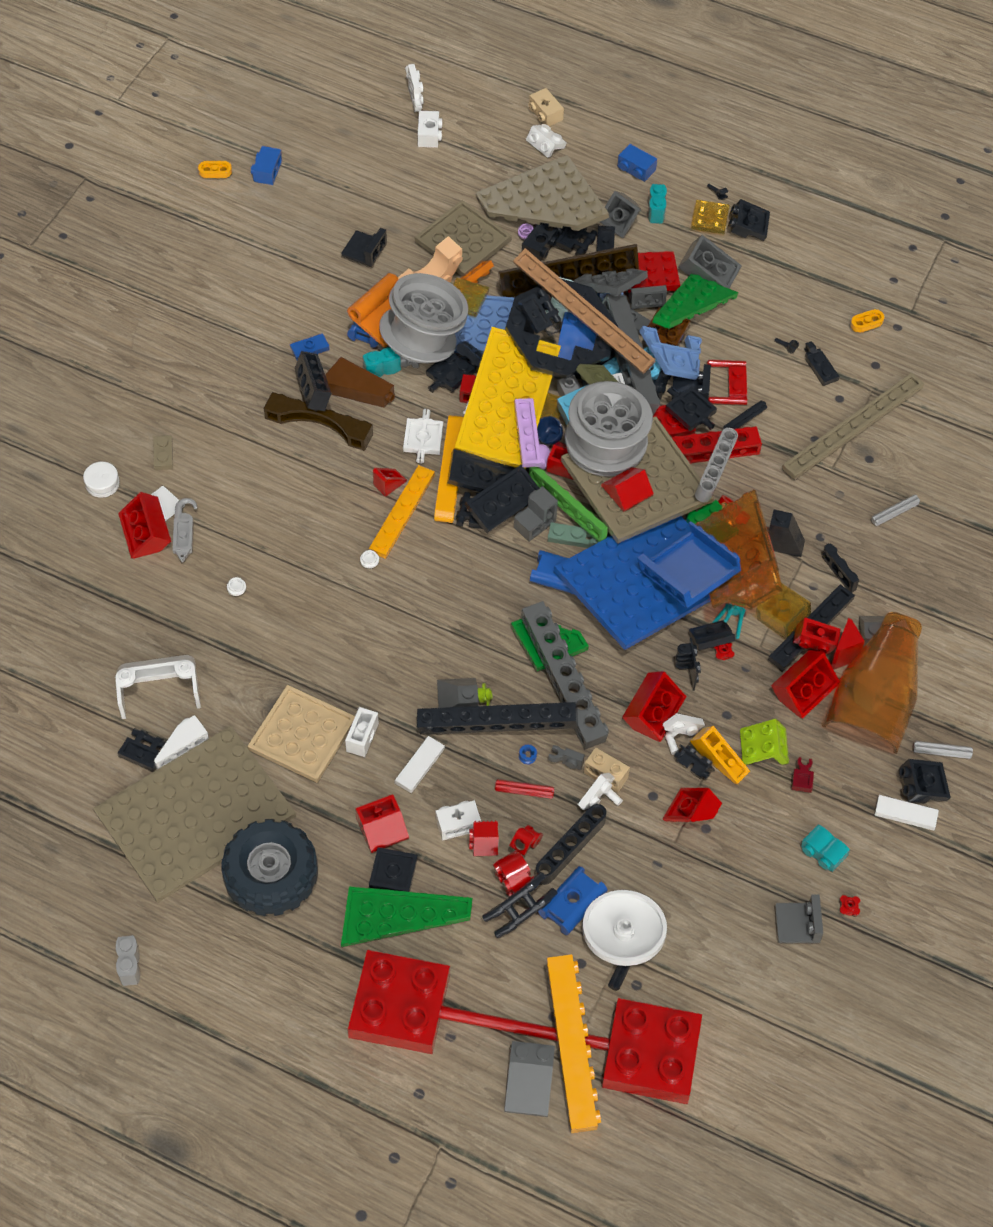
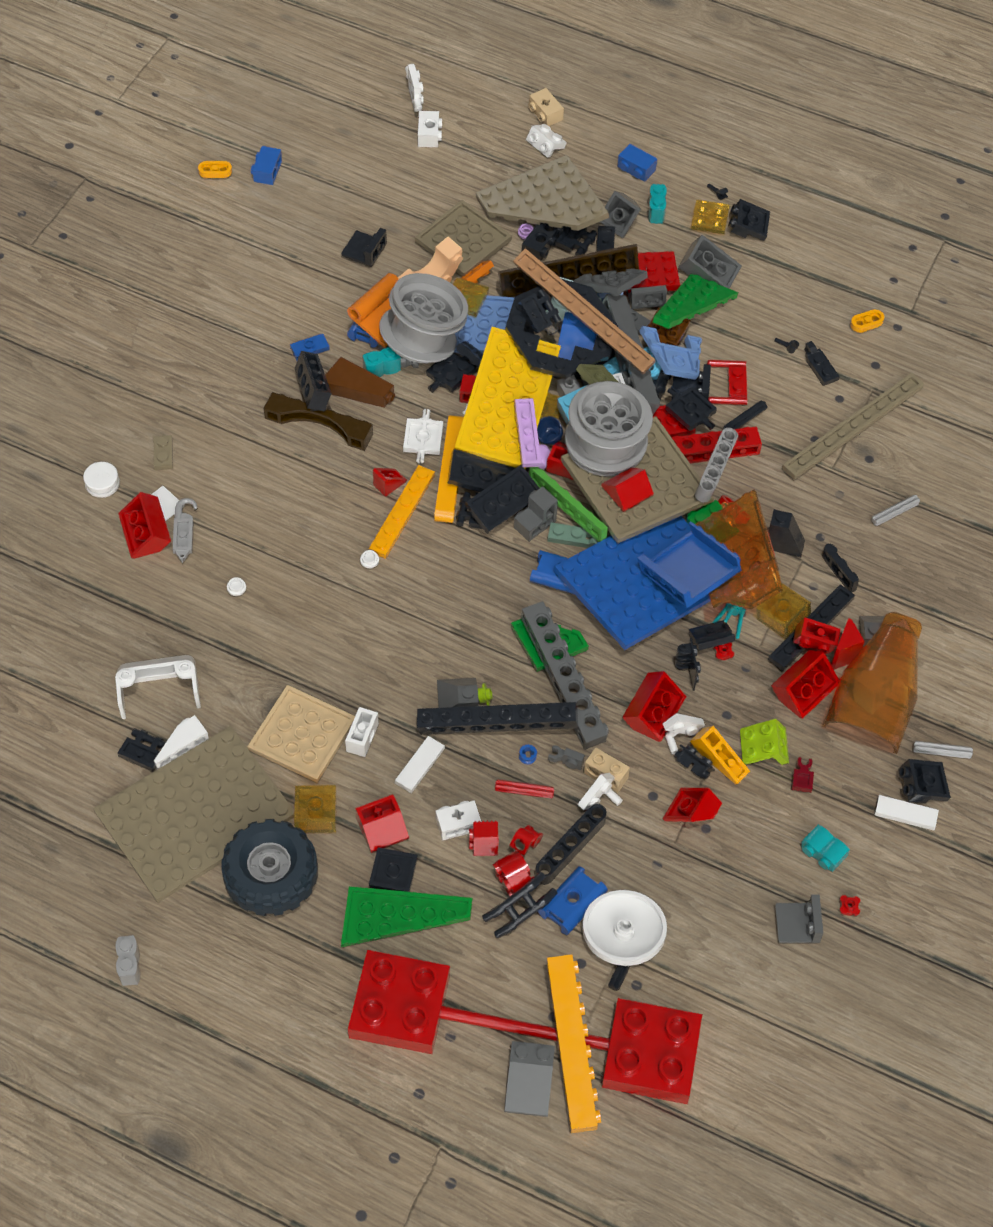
(315, 808): none -> clear yellow brick

